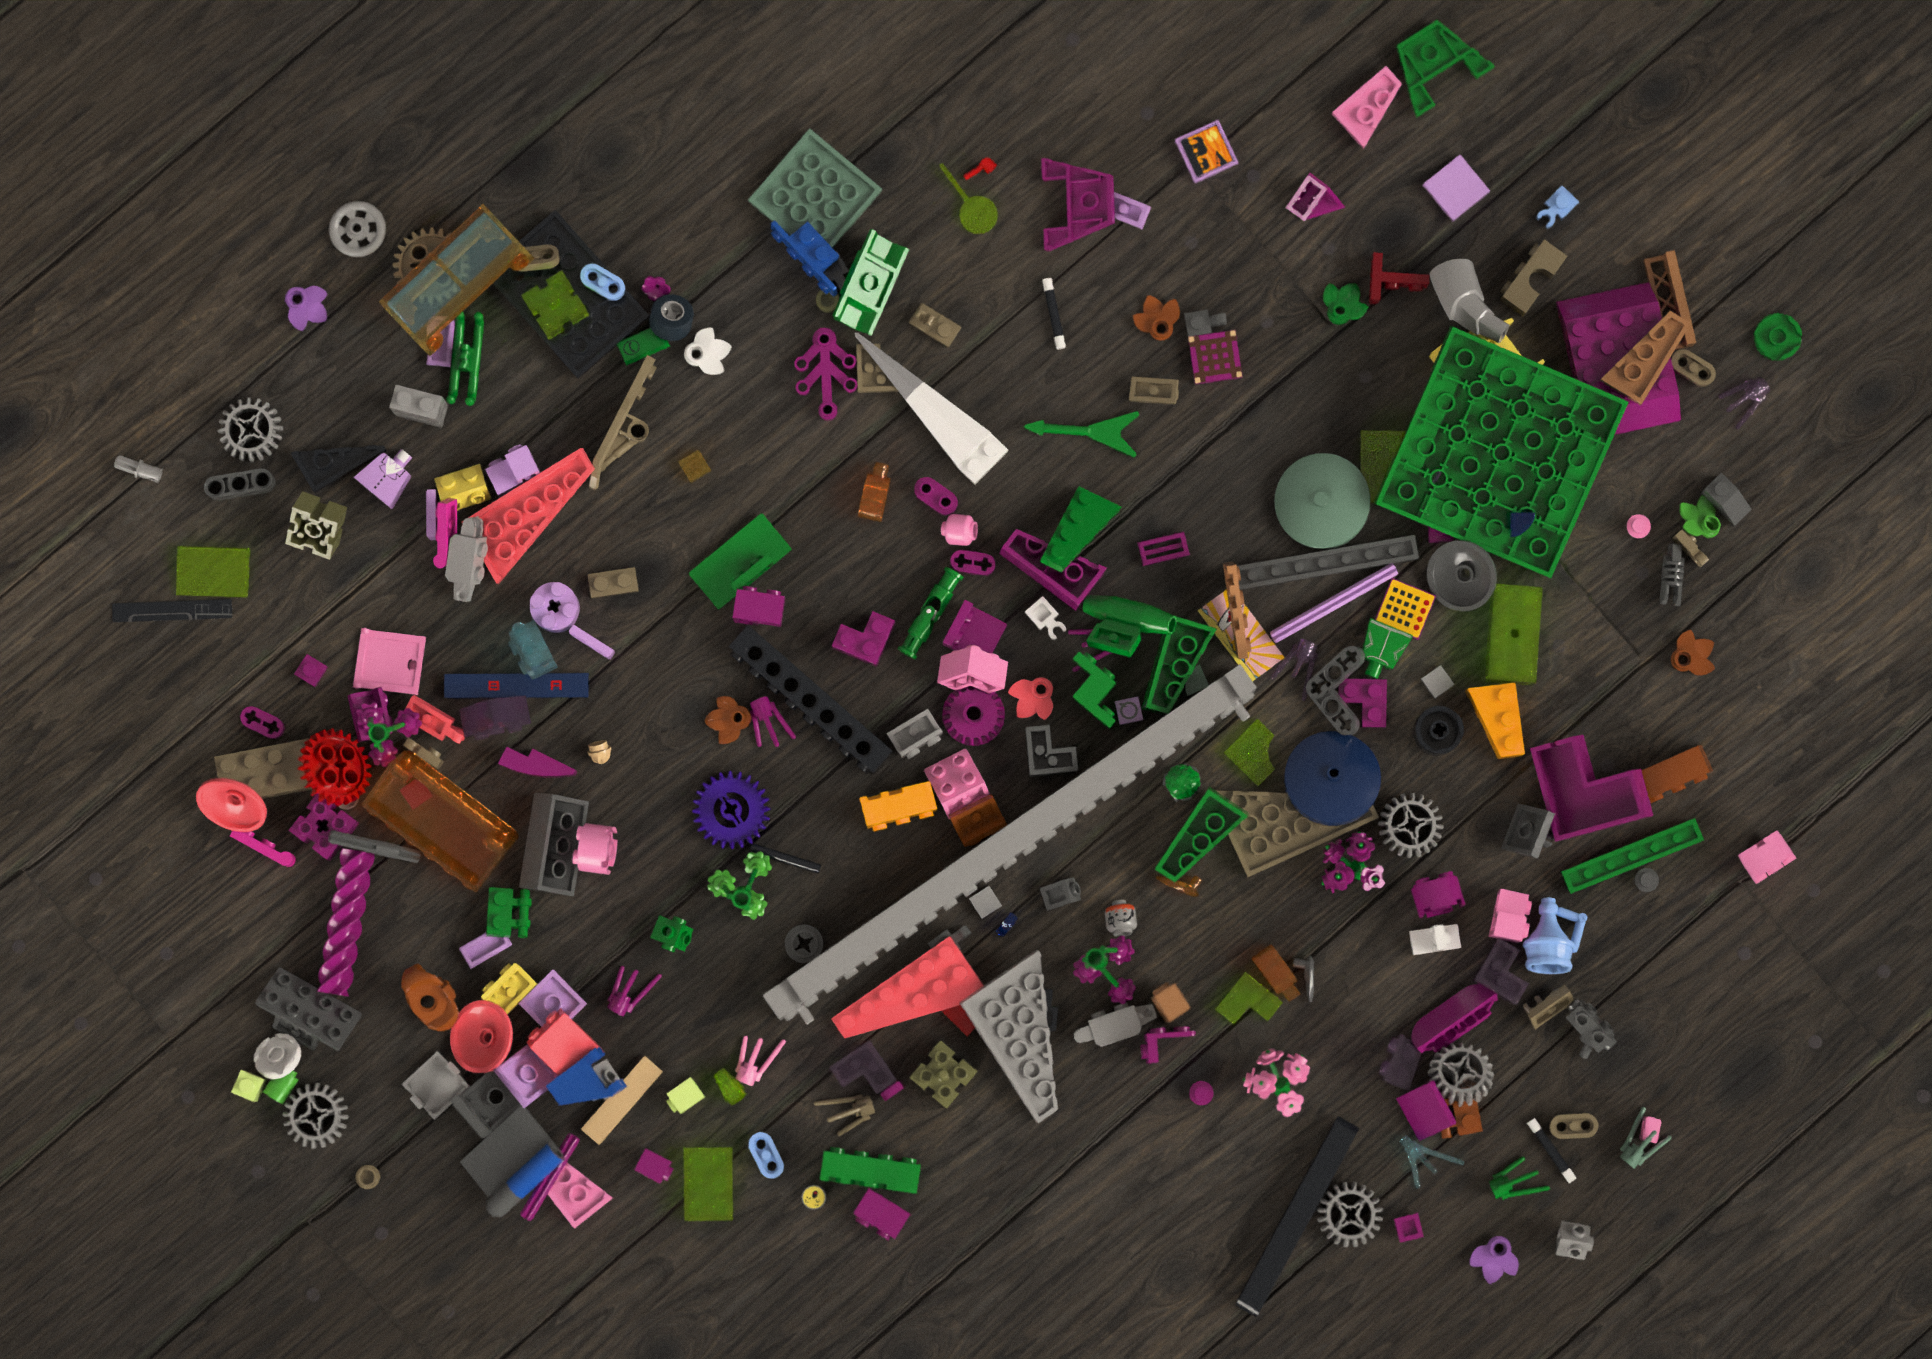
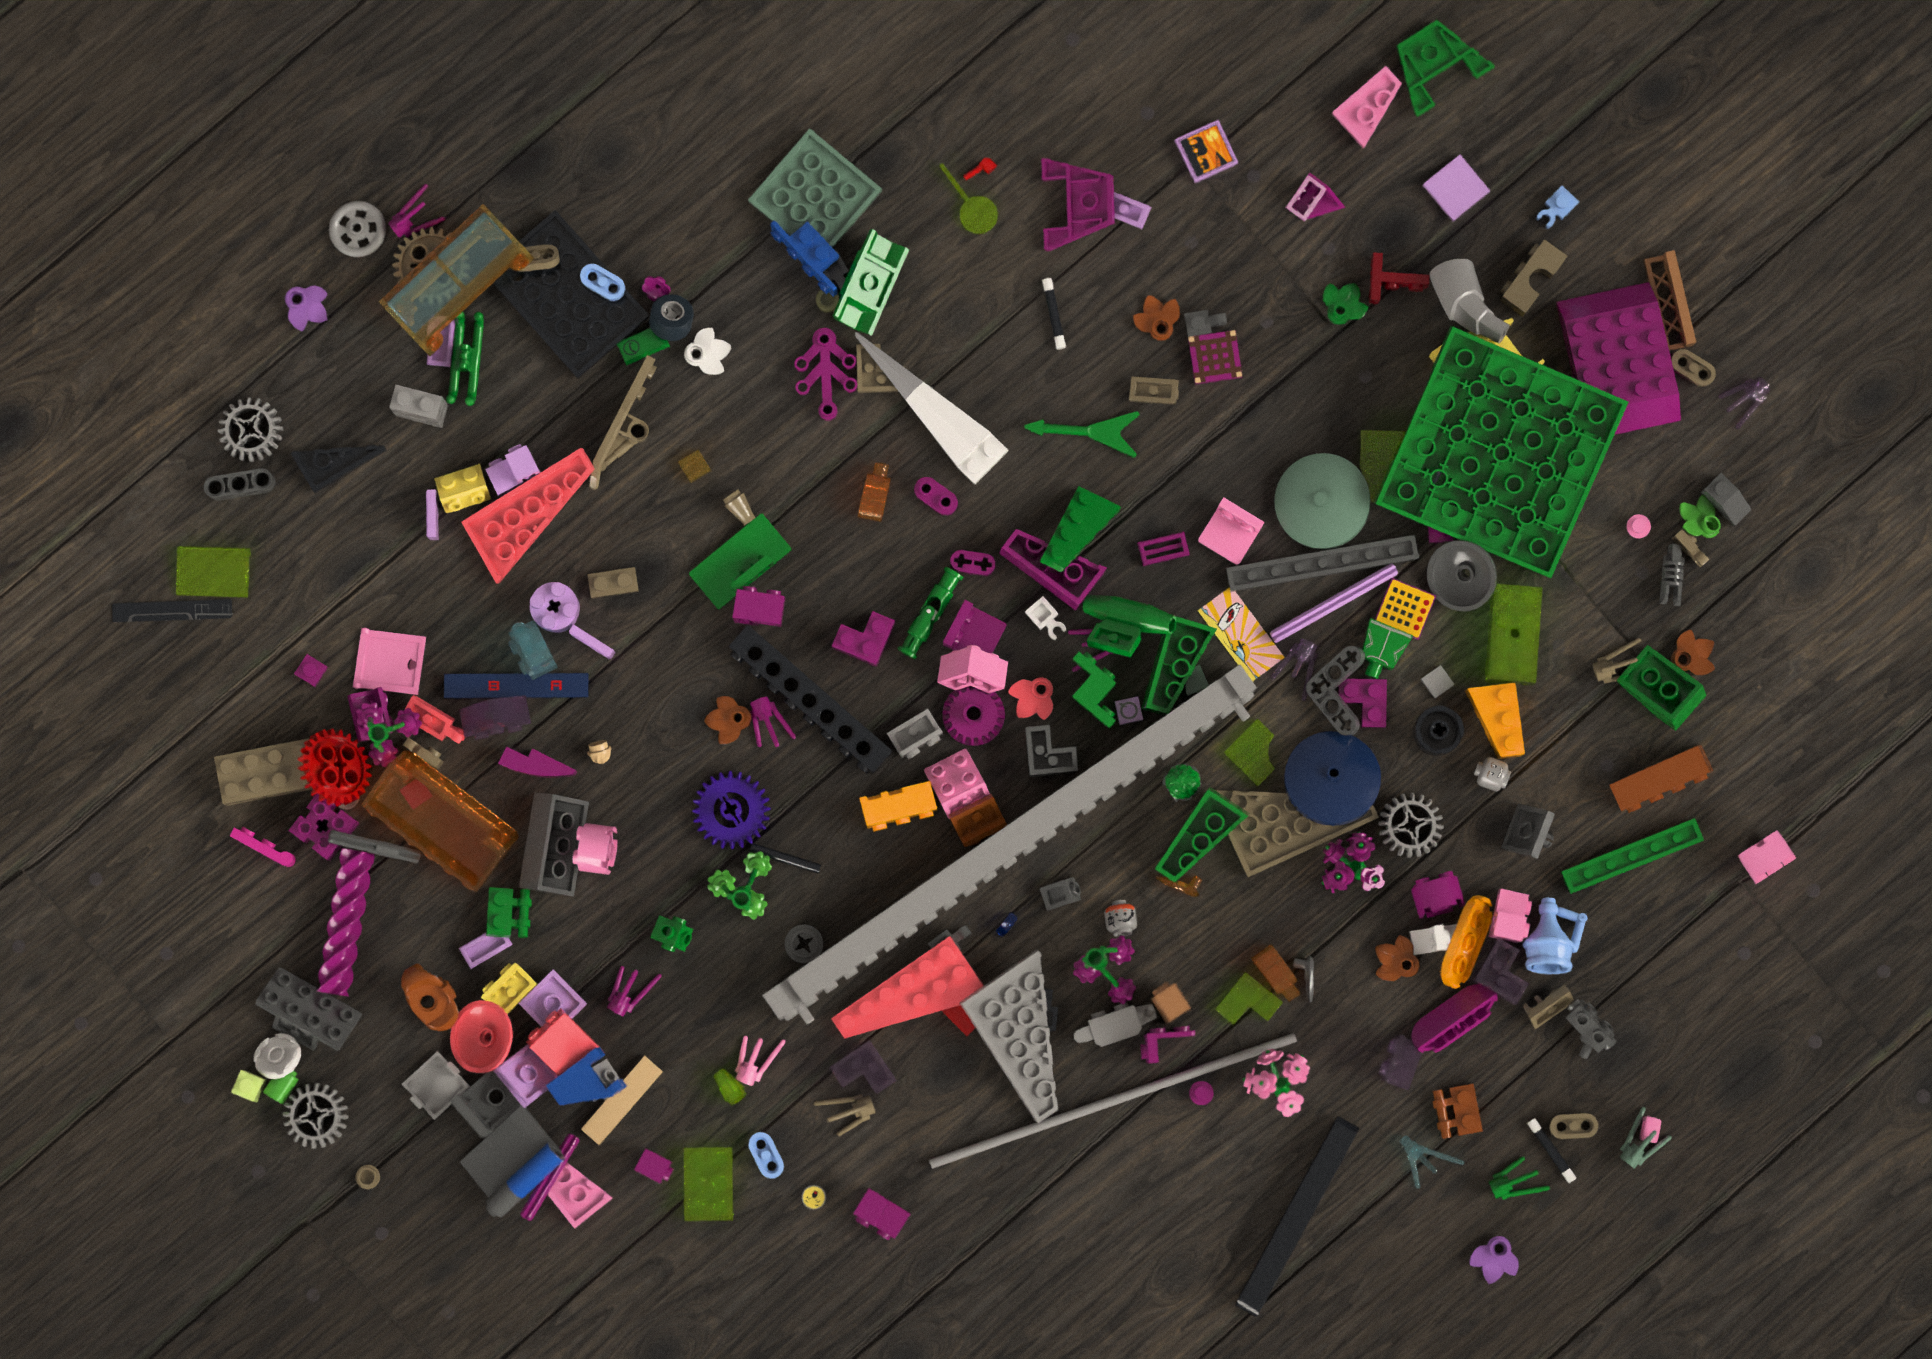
(138, 468): light grey axle -> none
(231, 804): coral dish -> none
(265, 717): magenta beam -> none
(316, 525): olive brick -> none
(386, 477): lavender torso -> none
(401, 222): none -> magenta plant
(446, 527): dark pink plate -> none
(466, 558): light grey hinge -> none
(555, 305): clear neon green brick -> none
(684, 1096): yellowish green brick -> none
(739, 507): none -> dark tan cone
(869, 1171): green wedge -> none
(892, 1090): magenta tile -> none
(935, 325): dark tan plate -> none
(943, 1074): olive brick -> none
(959, 529): bright pink head -> none
(985, 902): light grey tile -> none
(1112, 1100): none -> light grey piece
(1230, 531): none -> bright pink bracket
(1235, 601): medium nougat wing -> none
(1365, 1229): light grey gear -> none
(1393, 958): none -> dark orange plate
(1408, 1227): magenta plate -> none
(1426, 1110): magenta tile -> none
(1466, 941): none -> light orange tile
(1480, 1082): light grey gear -> none
(1492, 774): none -> light grey head
(1520, 522): clear blue tile -> none
(1574, 1240): light grey brick -> none
(1579, 799): magenta piece -> none
(1605, 669): none -> dark tan plant
(1645, 361): medium nougat wing -> none
(1646, 880): dark grey plate -> none
(1662, 687): none -> green slope
(1777, 336): green tile -> none

